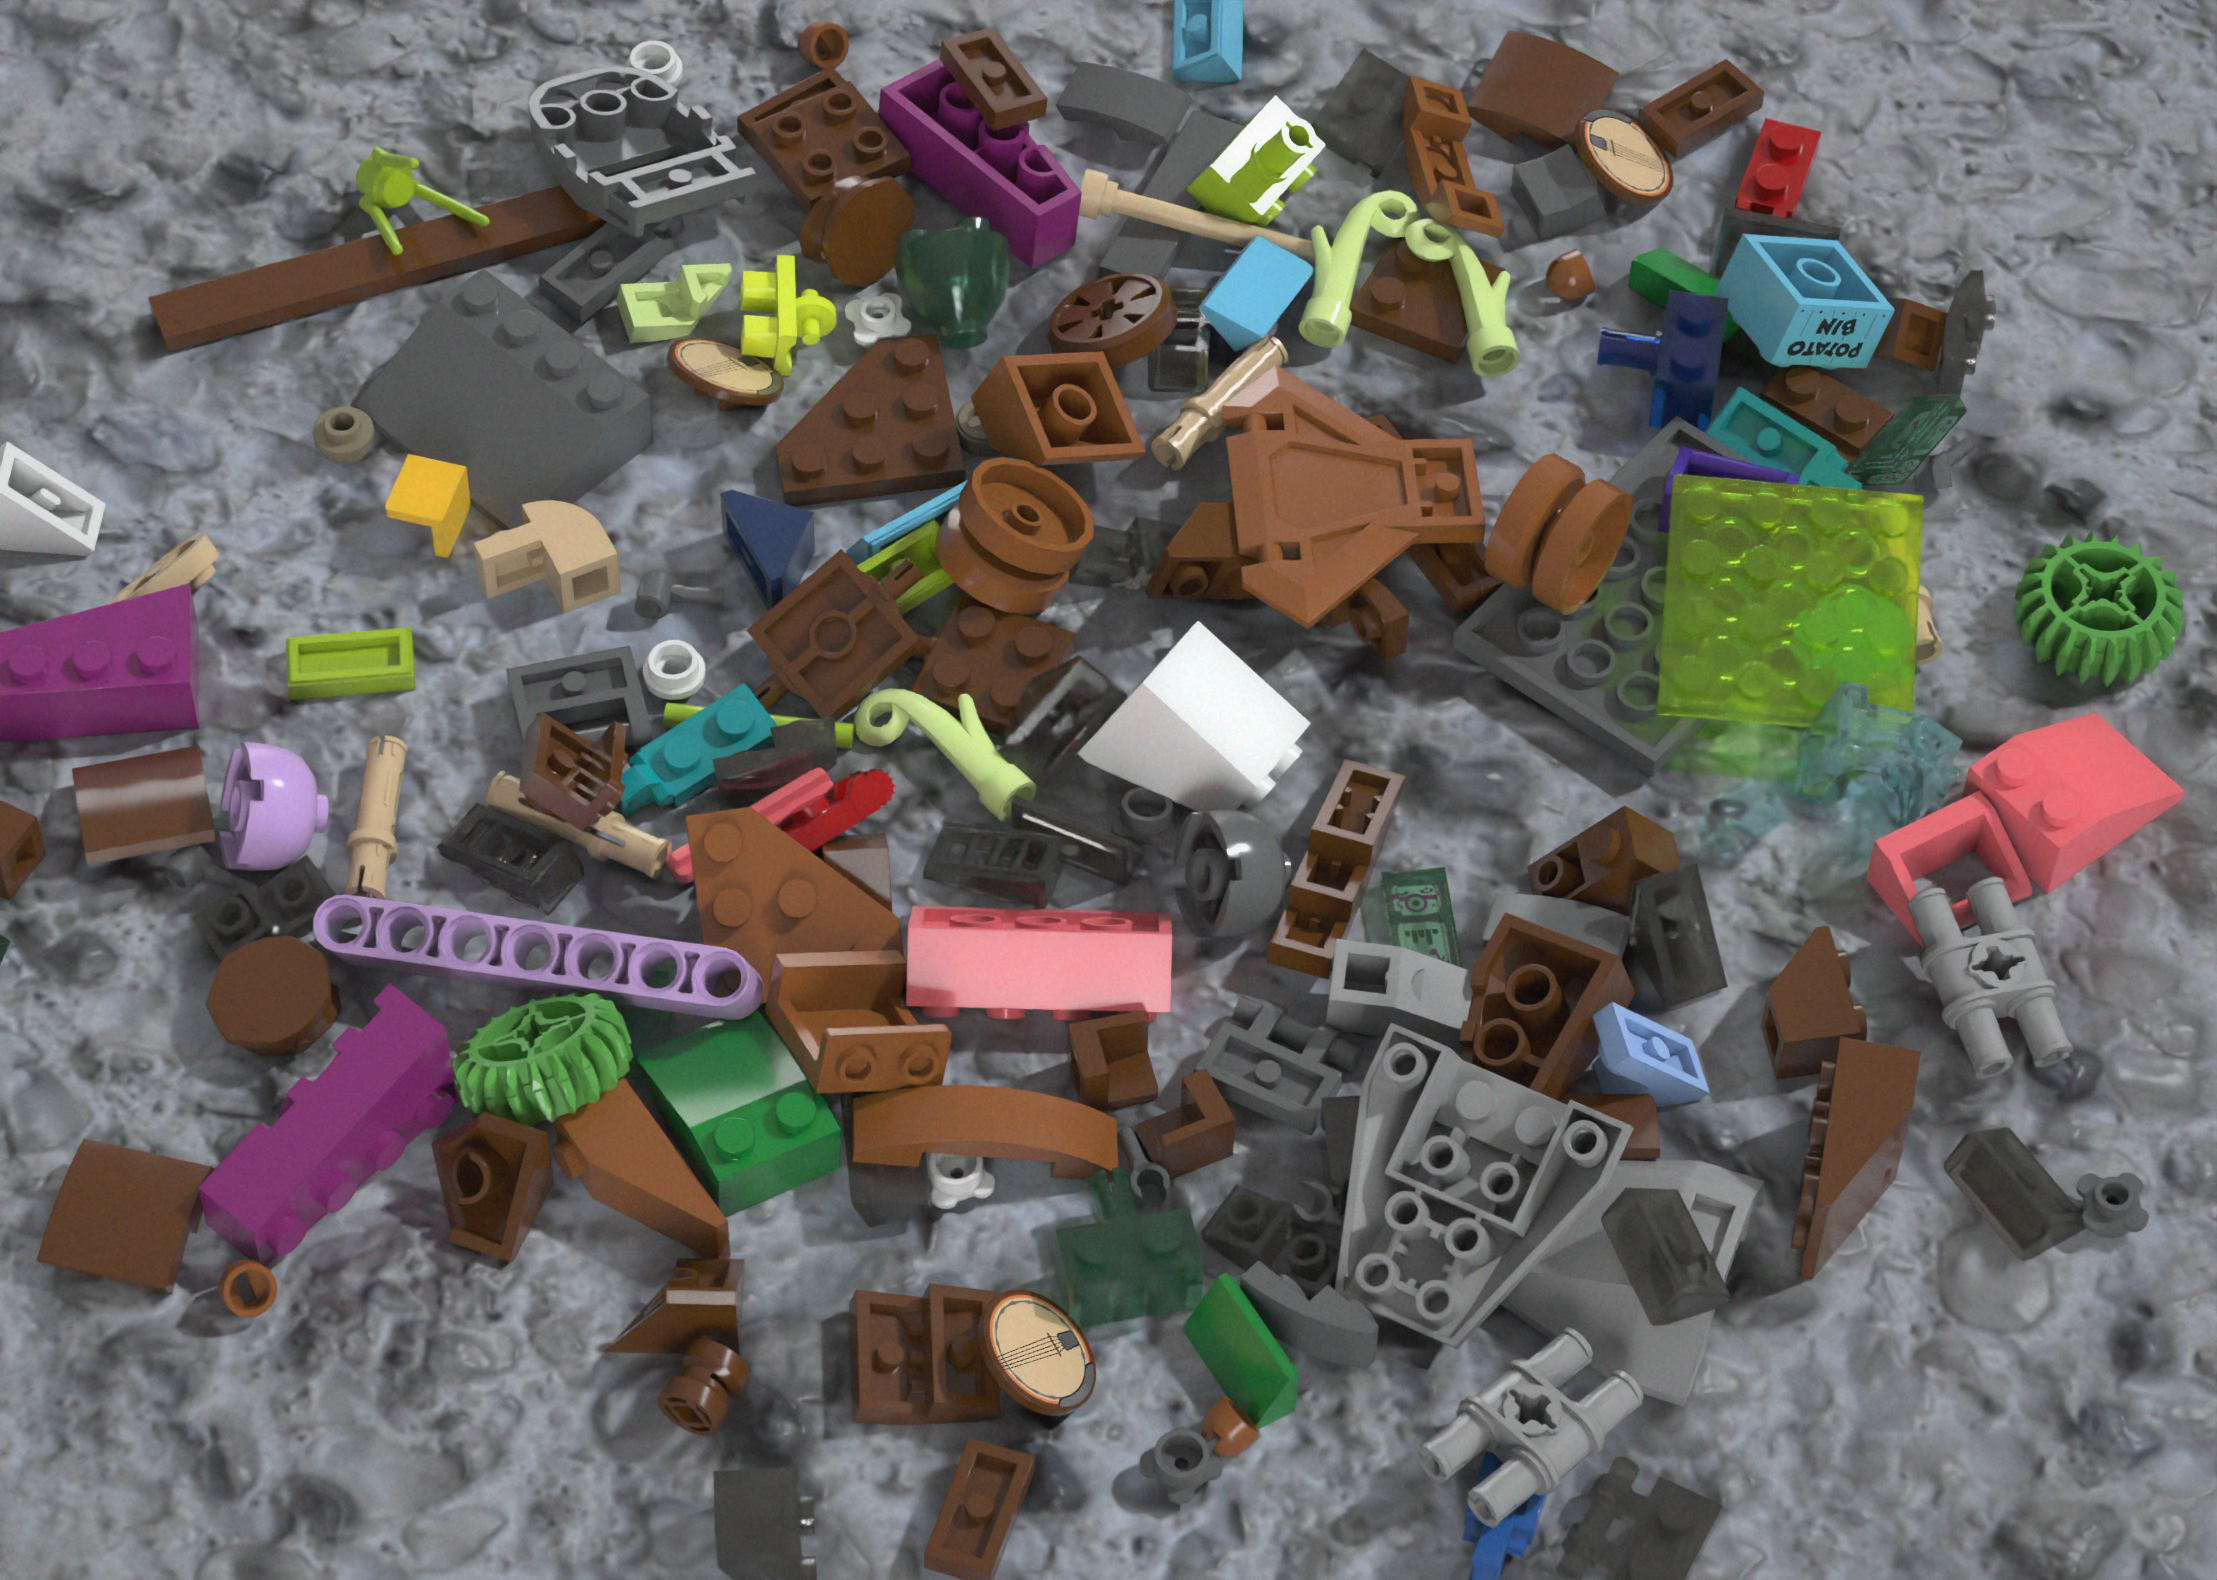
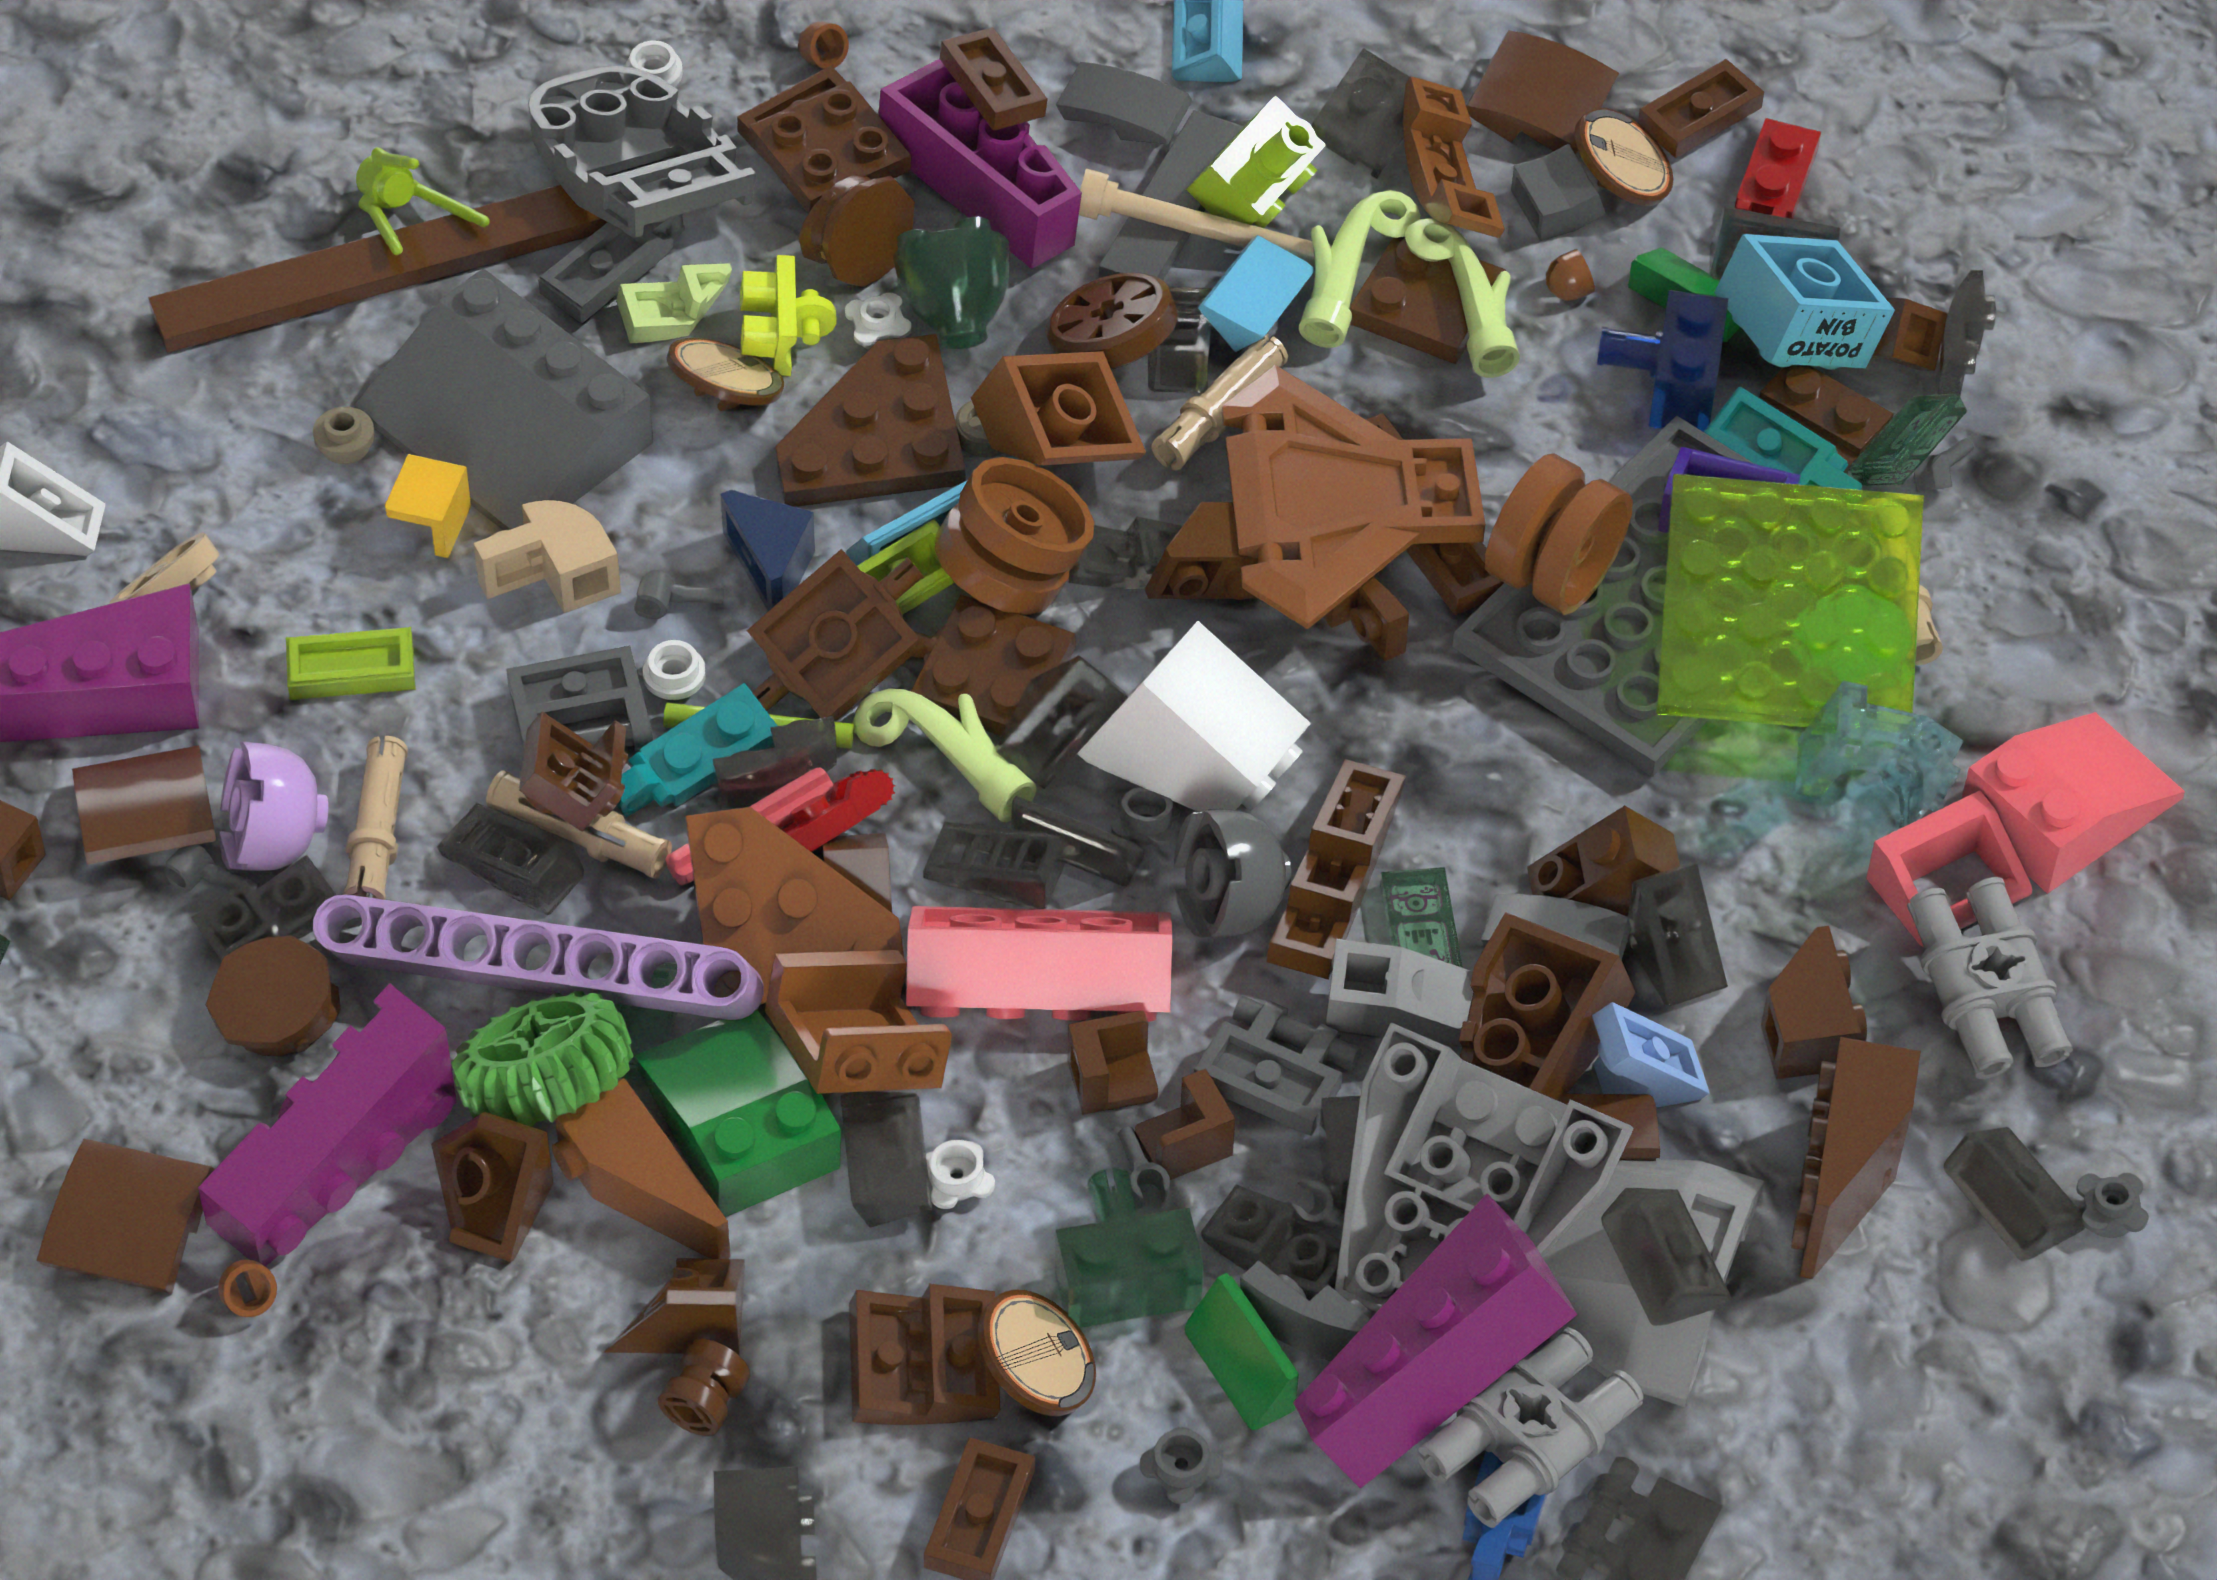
(983, 1122): dark orange slope -> none
(1232, 1425): dark orange hinge -> none
(1435, 1344): none -> magenta wedge
(2098, 621): bright green gear -> none

